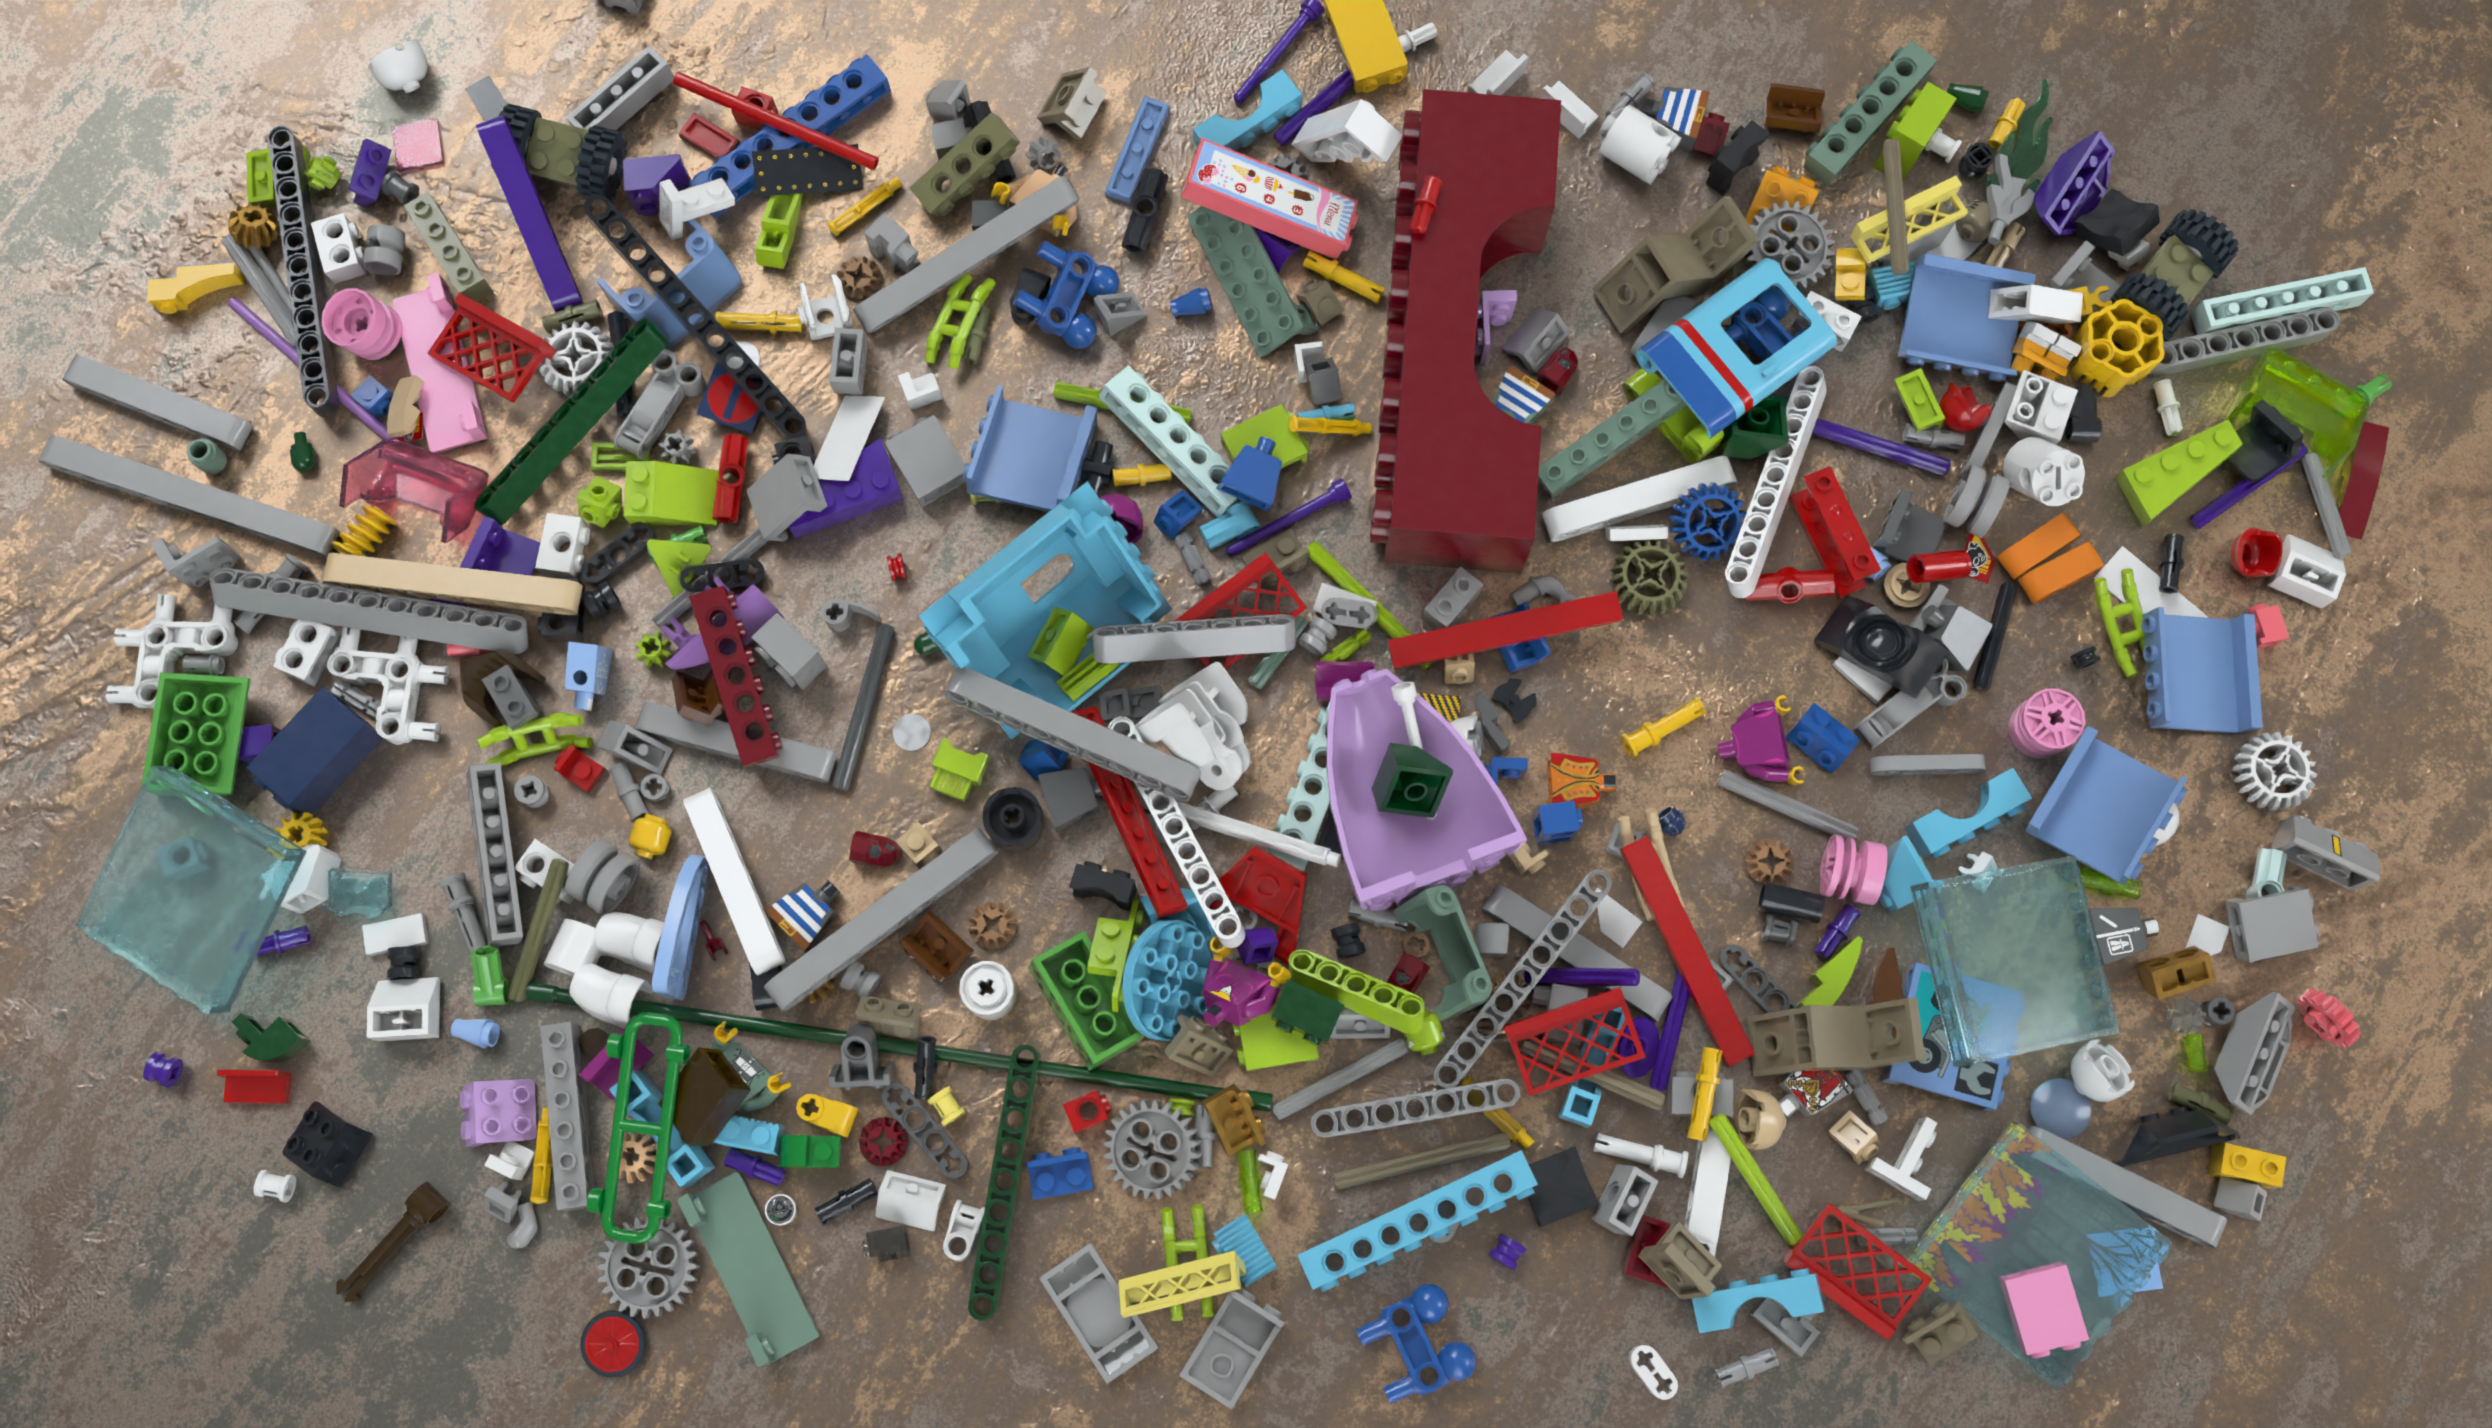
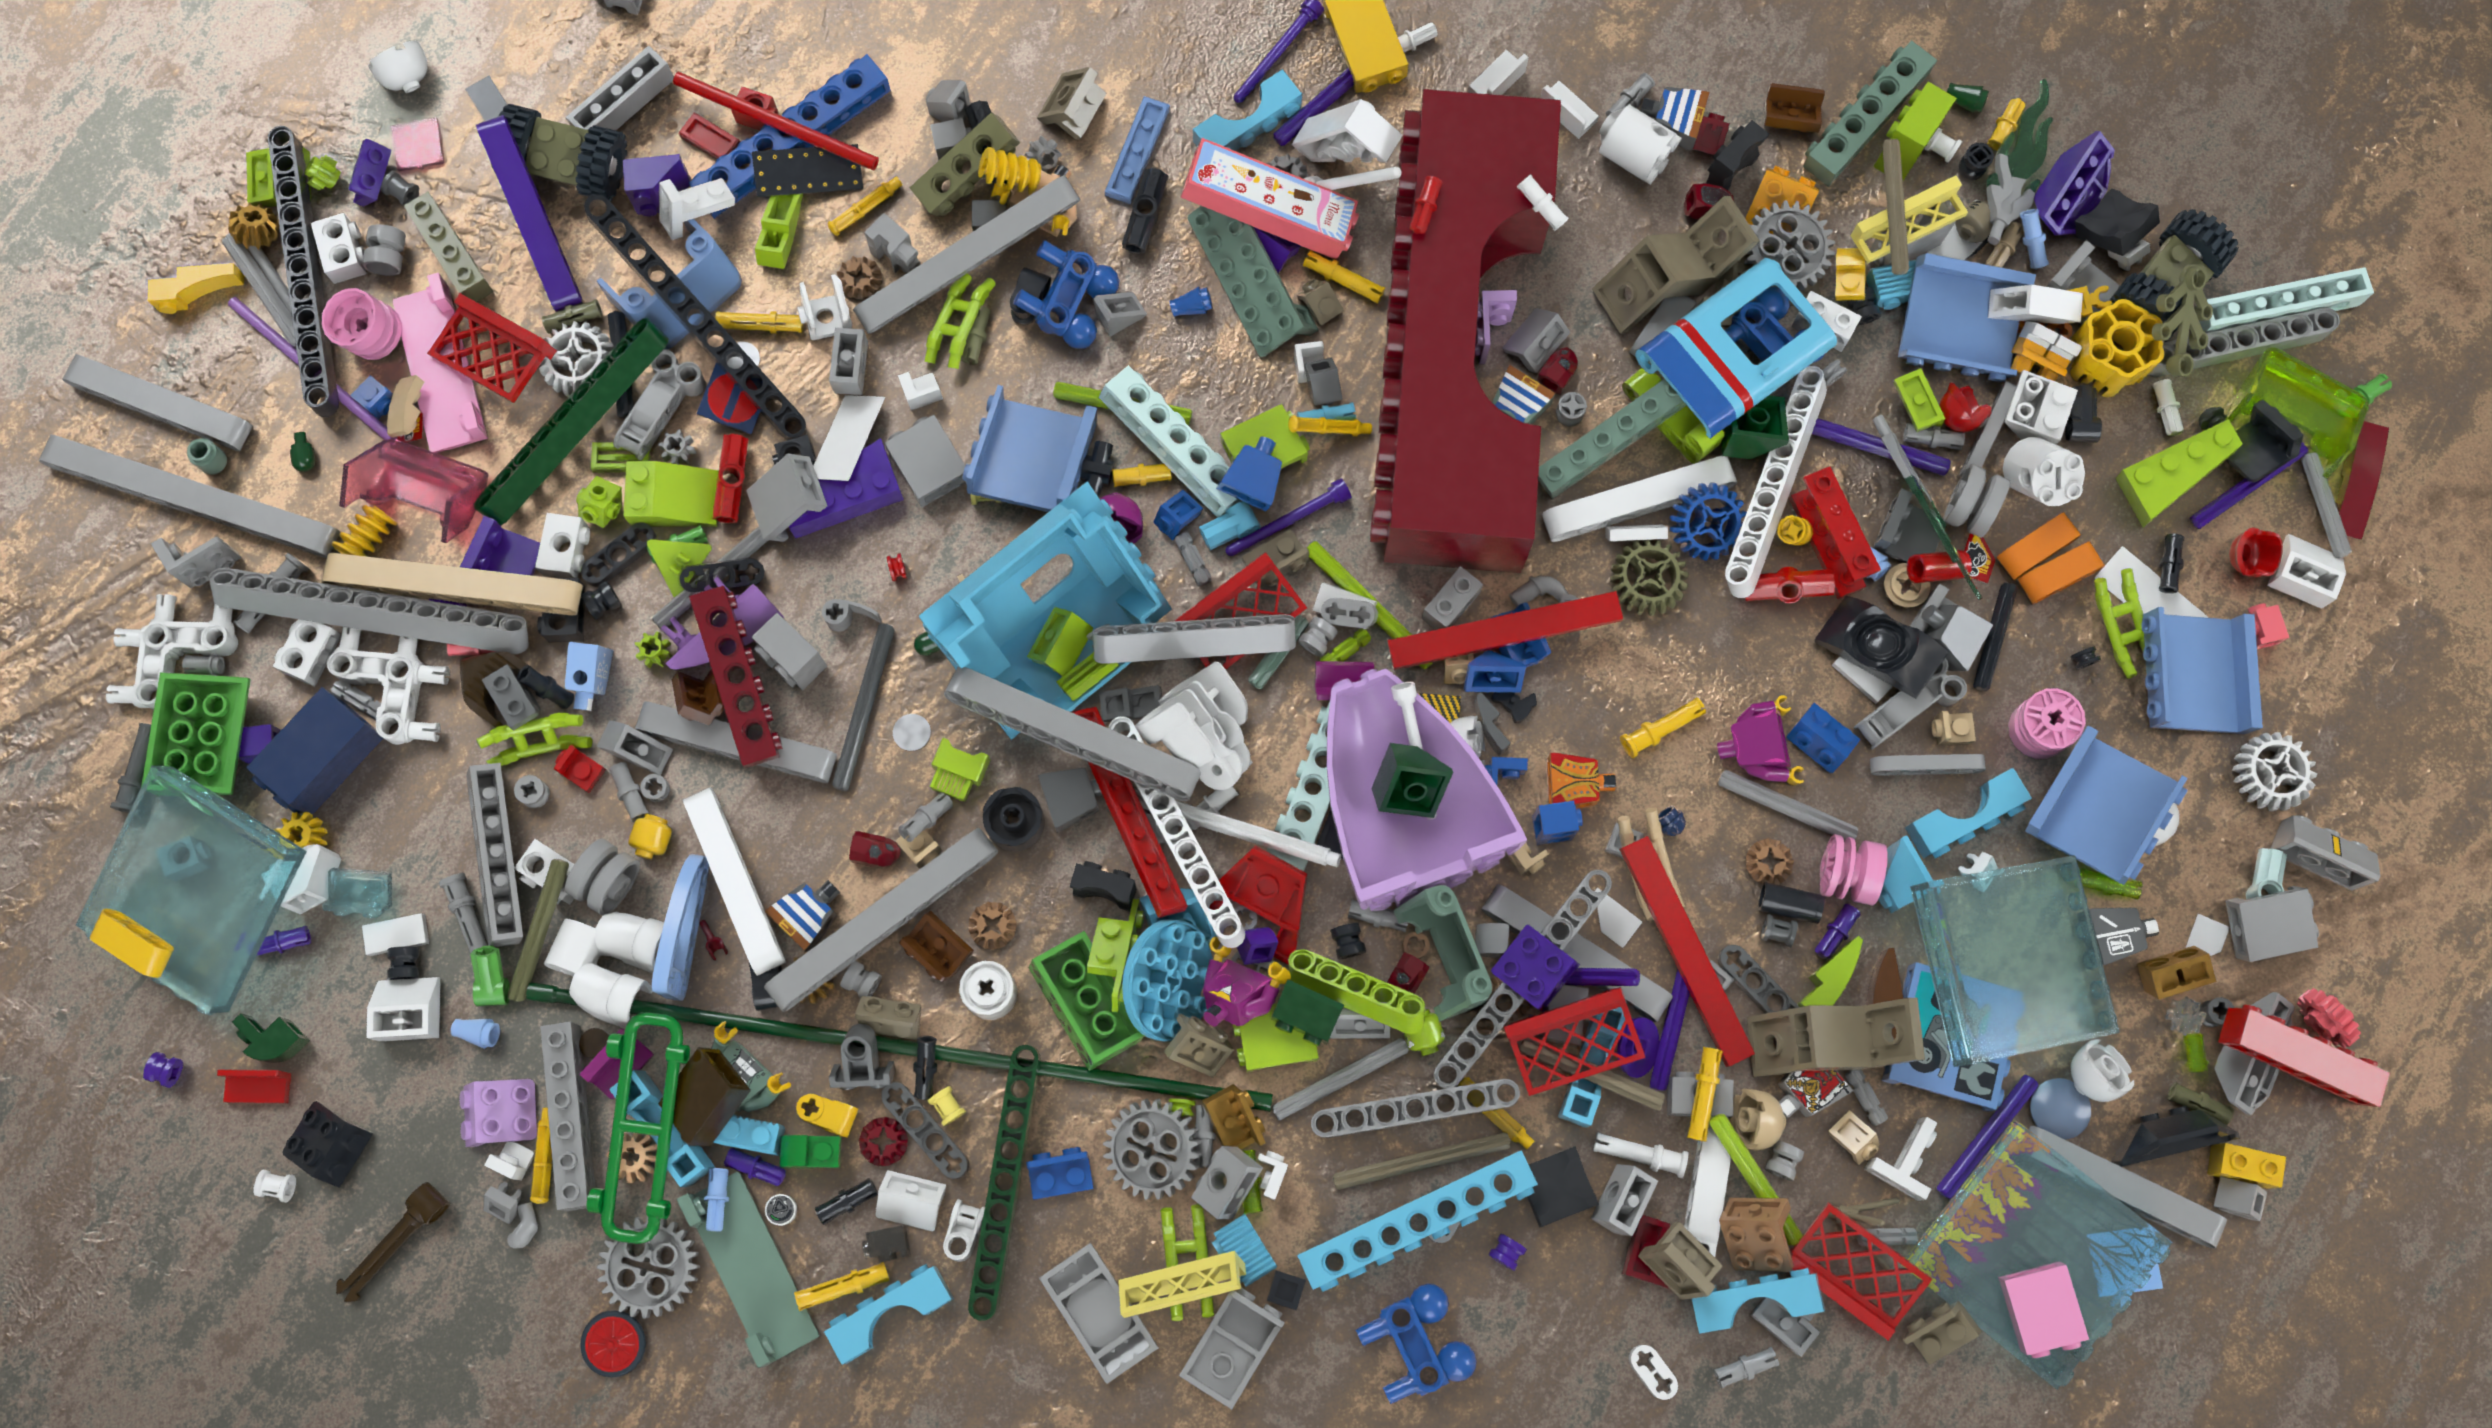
(131, 943): none -> yellow beam
(132, 780): none -> dark grey pin
(545, 687): none -> black pin
(716, 1198): none -> light blue axle
(841, 1286): none -> yellow pin
(854, 1334): none -> medium azure arch
(925, 817): none -> light grey pin
(1010, 168): none -> yellow piece
(1042, 758): blue panel -> none
(1073, 1111): red brick -> none
(1240, 1174): none -> light grey brick
(1286, 1290): none -> black brick
(1357, 179): none -> white piece
(1494, 674): none -> blue slope
(1535, 968): none -> dark purple bracket
(1542, 202): none -> white pin
(1574, 403): none -> light grey wheel
(1702, 198): none -> dark red rock
(1756, 1233): none -> medium nougat bracket
(1785, 1164): none -> light grey wheel
(1789, 530): none -> yellow wheel
(1833, 372): none -> light grey bush
(1916, 486): none -> piece
(1953, 728): none -> tan bracket
(1987, 1136): none -> dark purple axle
(2034, 238): none -> light blue pin
(2191, 283): none -> olive plant
(2211, 417): none -> pearl dark grey plate
(2304, 1056): none -> brick

